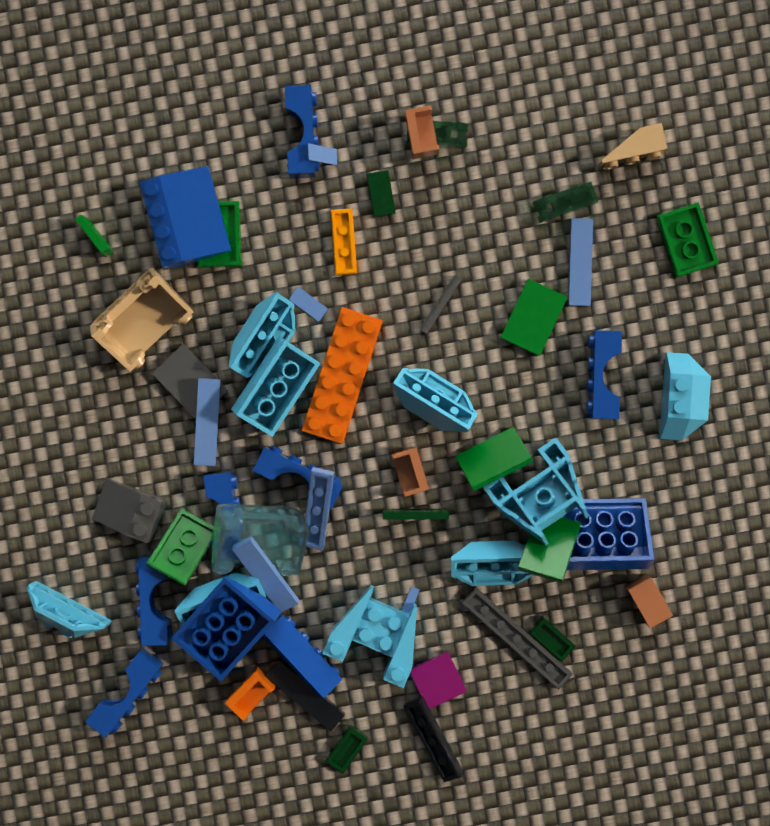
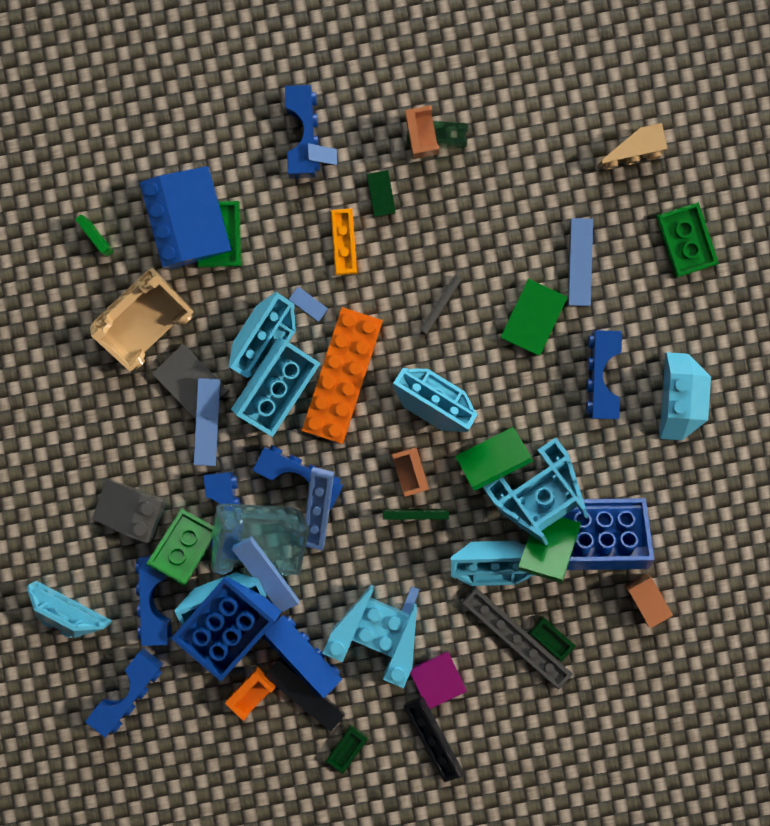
(566, 202): clear green plate -> none

